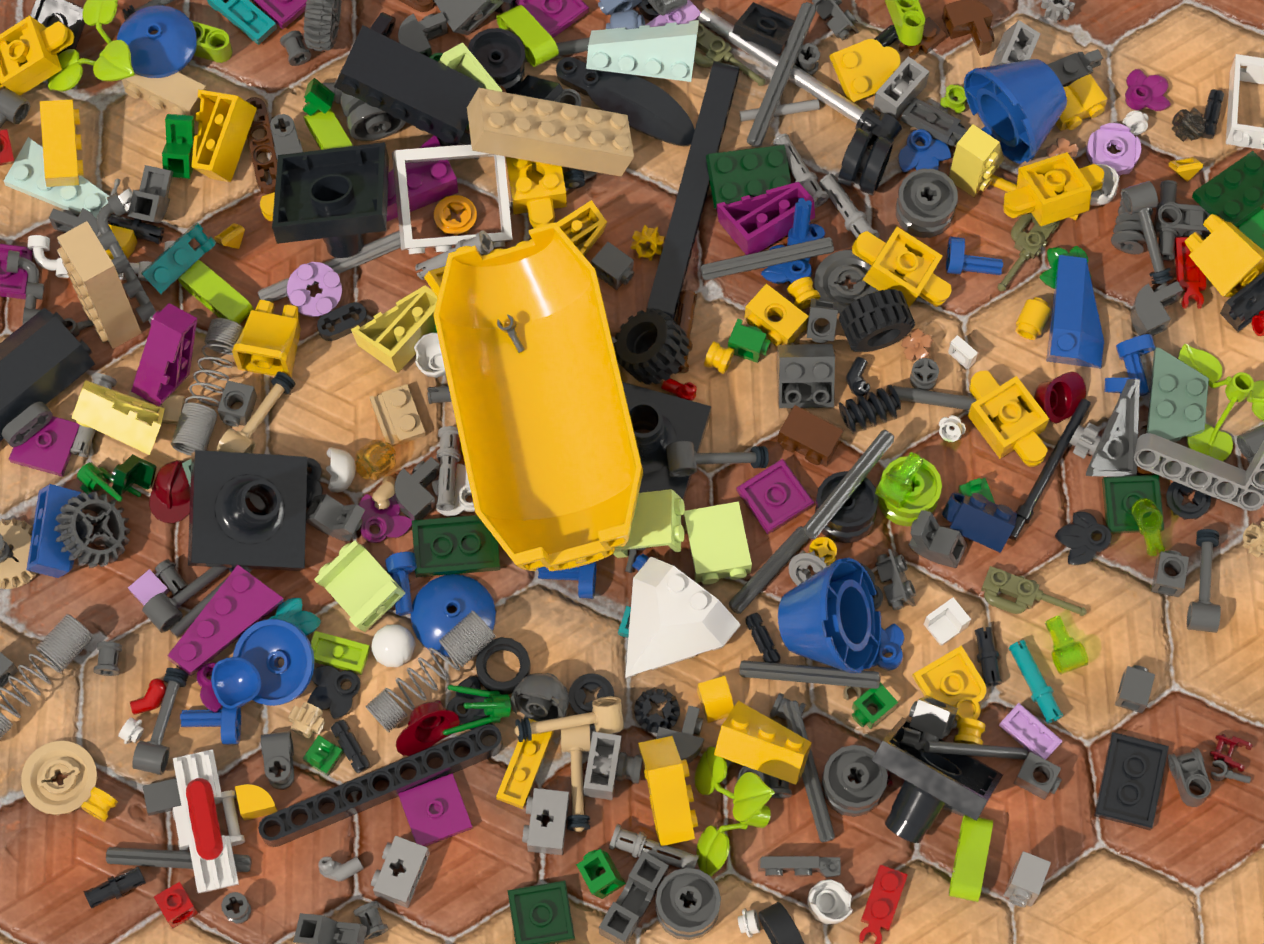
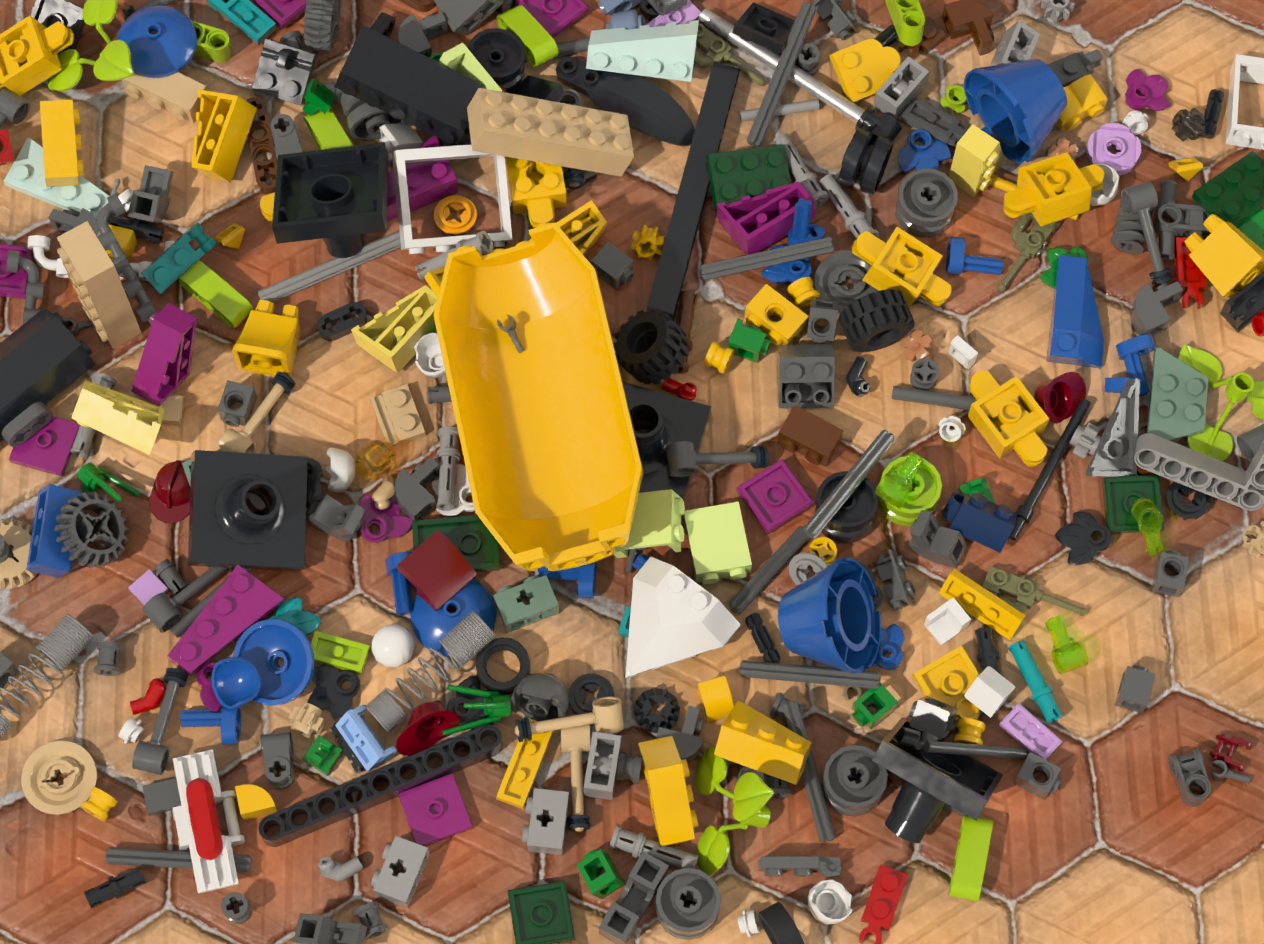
(132, 472): dark green bracket -> none
(176, 905): red brick -> none
(179, 145): green brick -> none
(196, 419): light grey piece -> none
(284, 71): none -> hinge
(306, 275): lavender plate -> none
(359, 585): yellowish green panel -> none
(363, 739): none -> light blue hinge
(399, 137): none -> white slope
(437, 570): none -> dark red slope
(515, 613): none -> sand green brick
(870, 408): black piece -> none
(982, 604): none -> yellow plate
(989, 691): none -> white panel
(1026, 880): light grey brick -> none
(1032, 318): yellow brick -> none
(1131, 781): black tile -> none
(1204, 614): dark grey piece -> none

